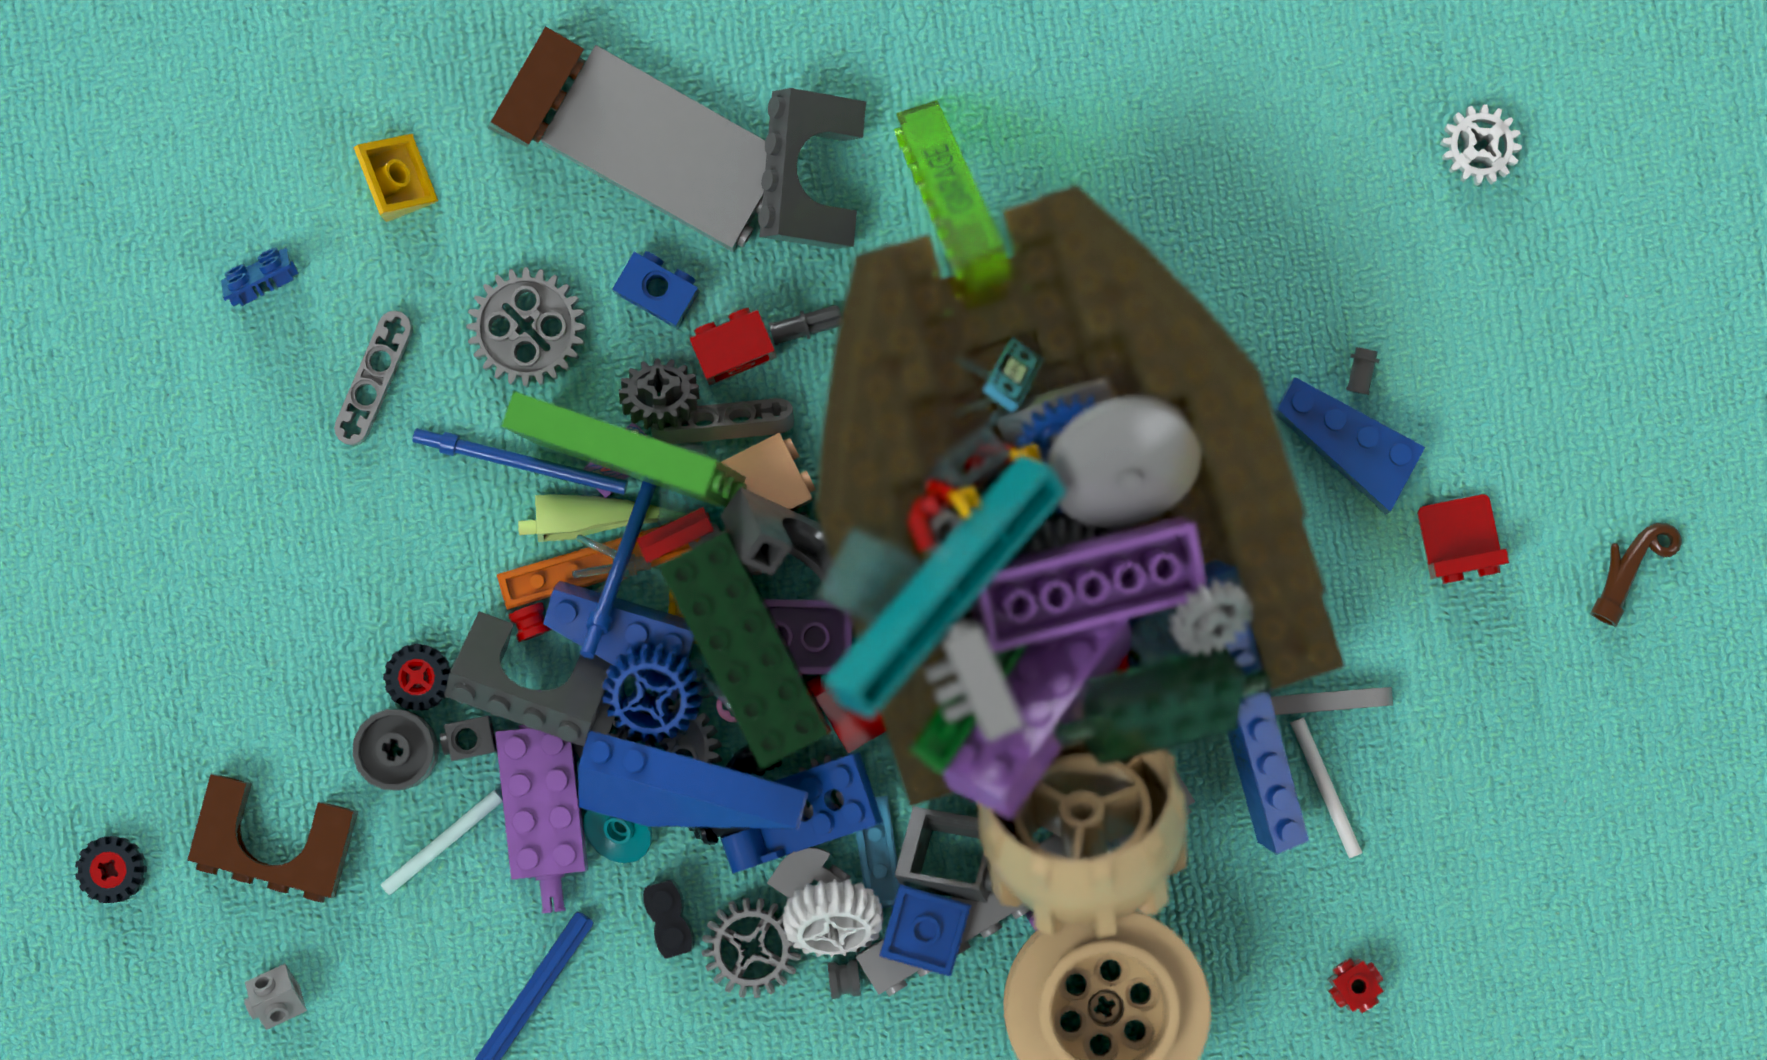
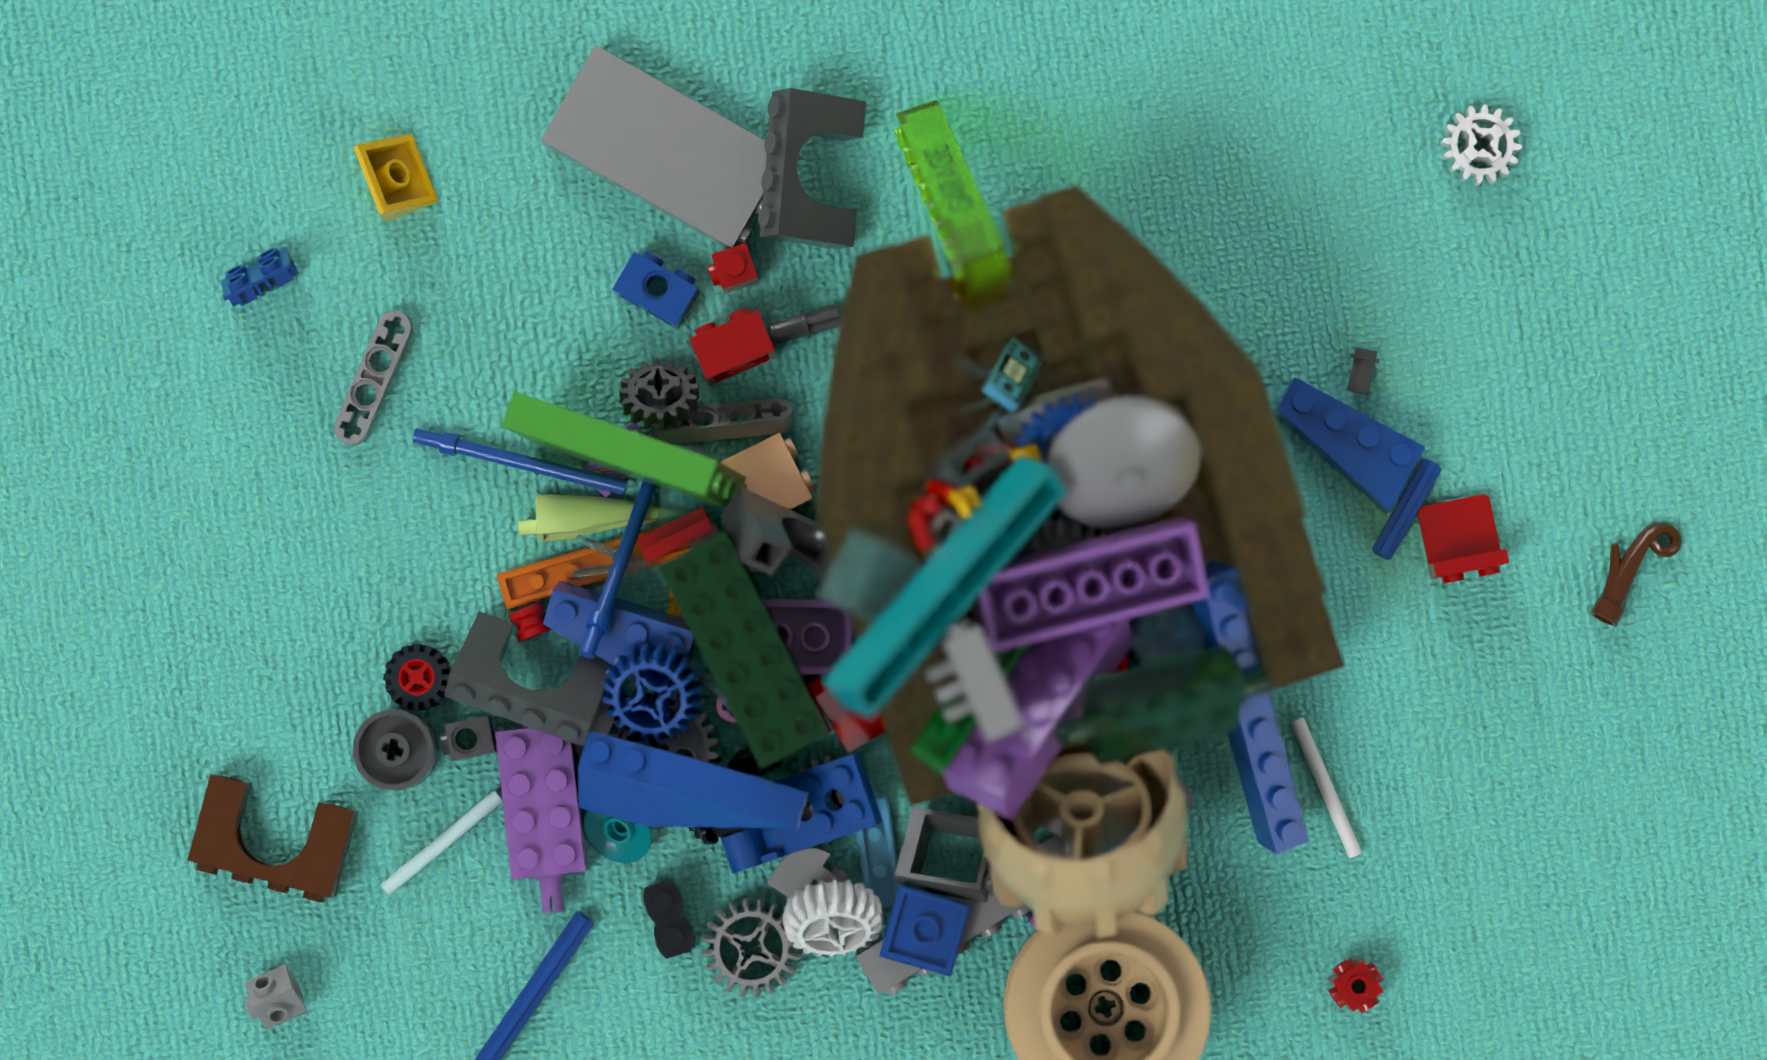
(127, 865): black wheel -> none
(537, 88): reddish brown slope -> none
(549, 304): light grey gear -> none
(733, 269): none -> red brick
(844, 979): dark grey wheel -> none
(1211, 617): light grey gear -> none
(1332, 700): light grey beam -> none
(1406, 509): none -> blue axle

